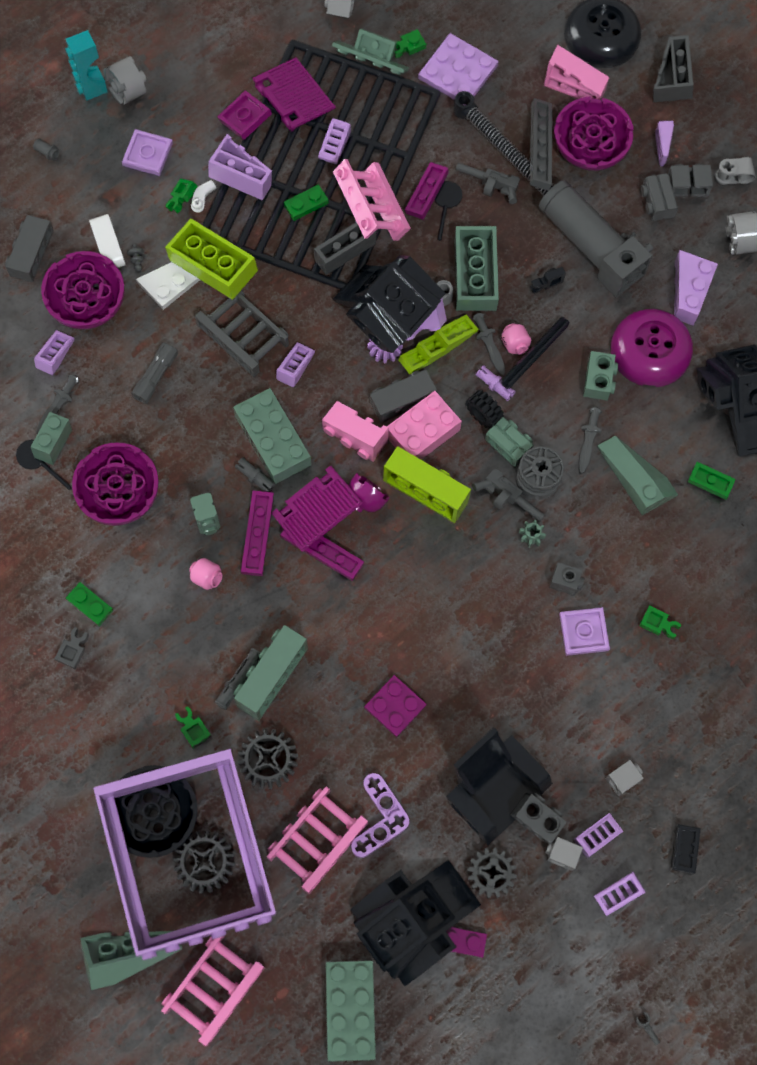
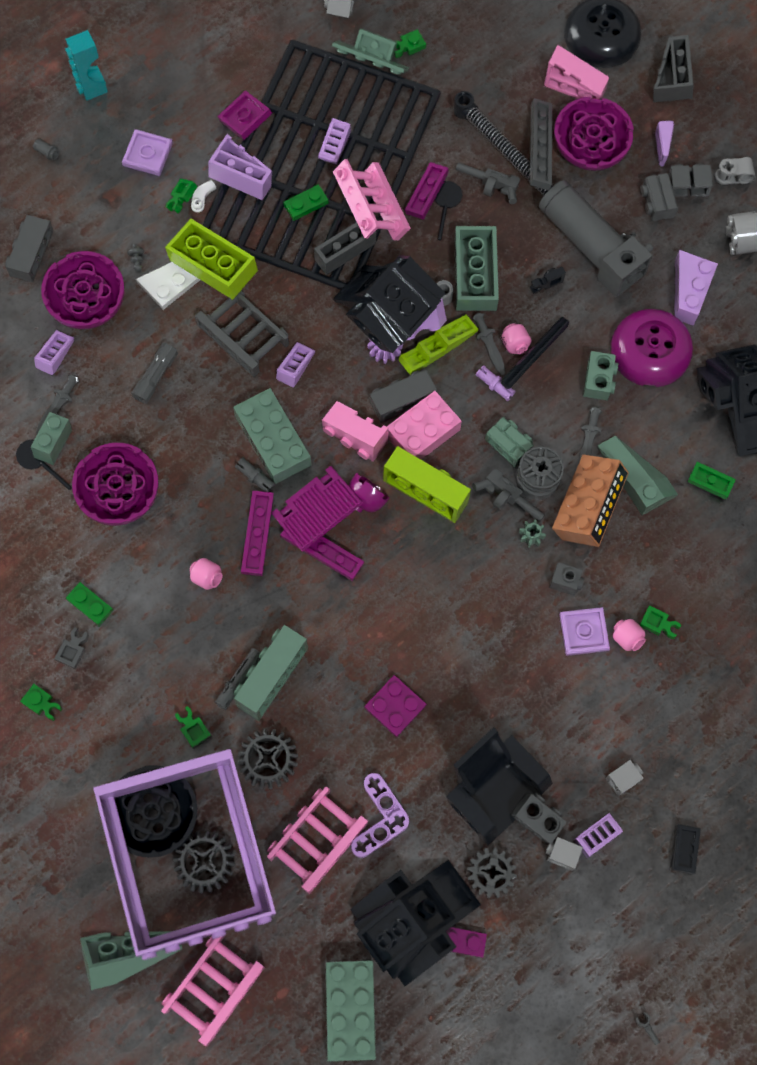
(38, 701): none -> green plate
(107, 240): white beam -> none
(125, 80): light grey brick -> none
(205, 514): sand green brick -> none
(293, 92): magenta window -> none
(457, 68): lavender plate -> none
(484, 409): black tyre -> none
(590, 500): none -> nougat brick
(629, 635): none -> bright pink head
(637, 884): lavender slope -> none

